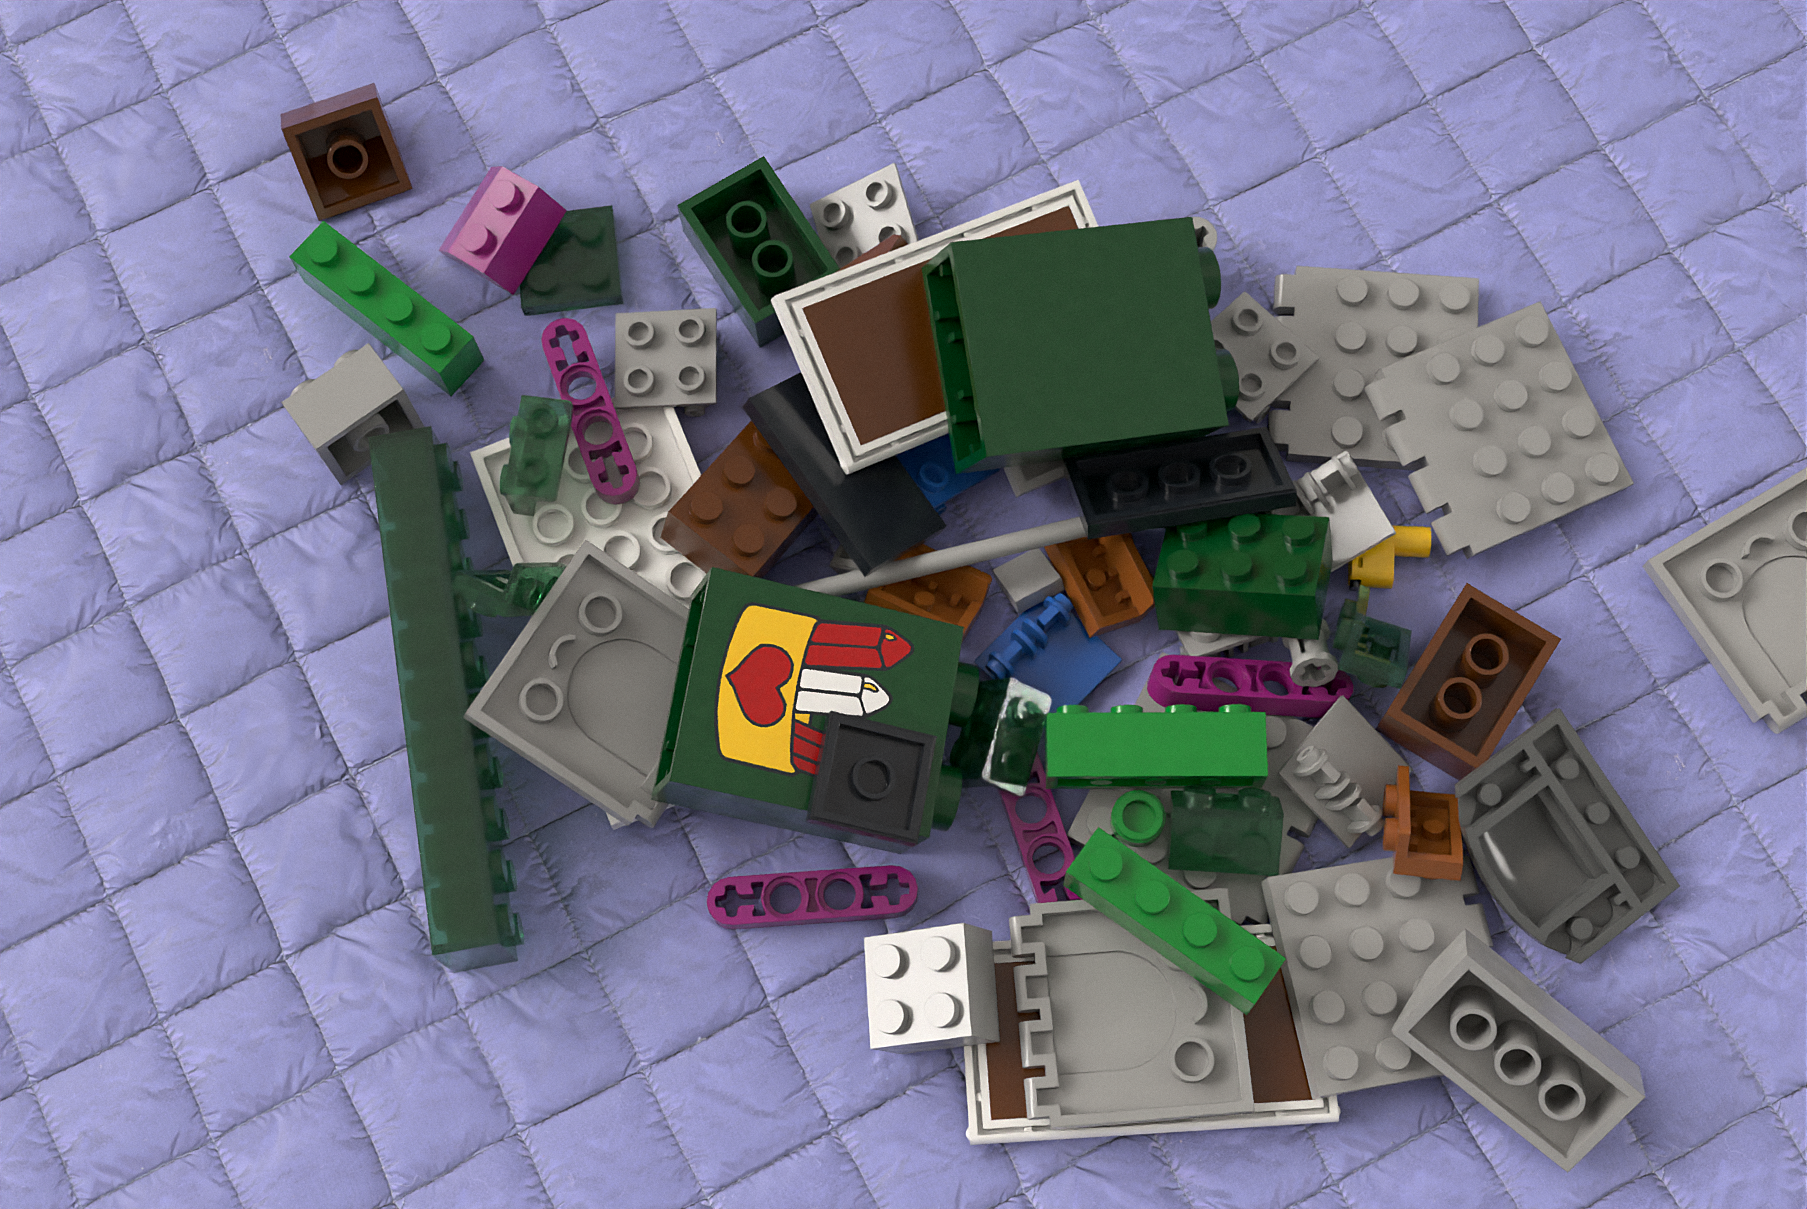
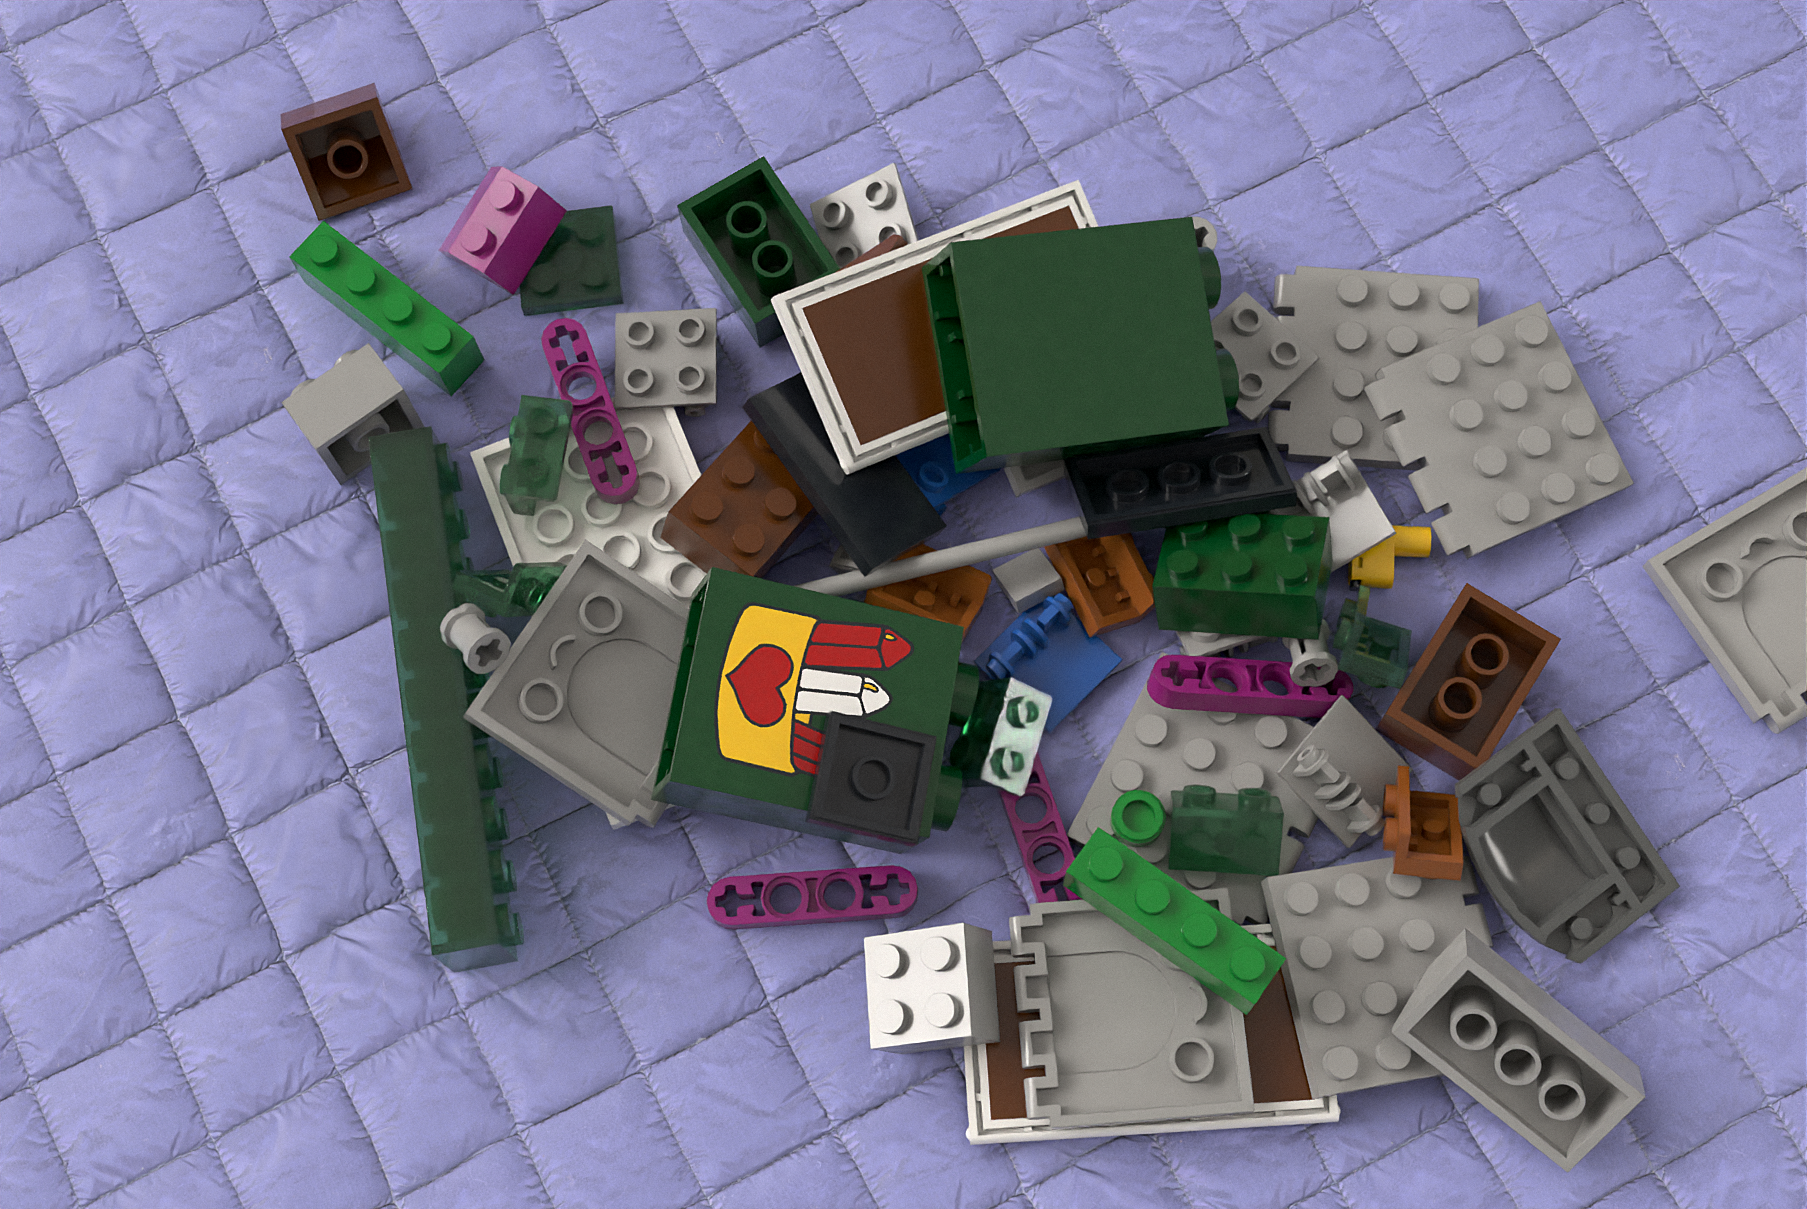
(469, 632): none -> light grey bush
(1155, 748): green brick -> none

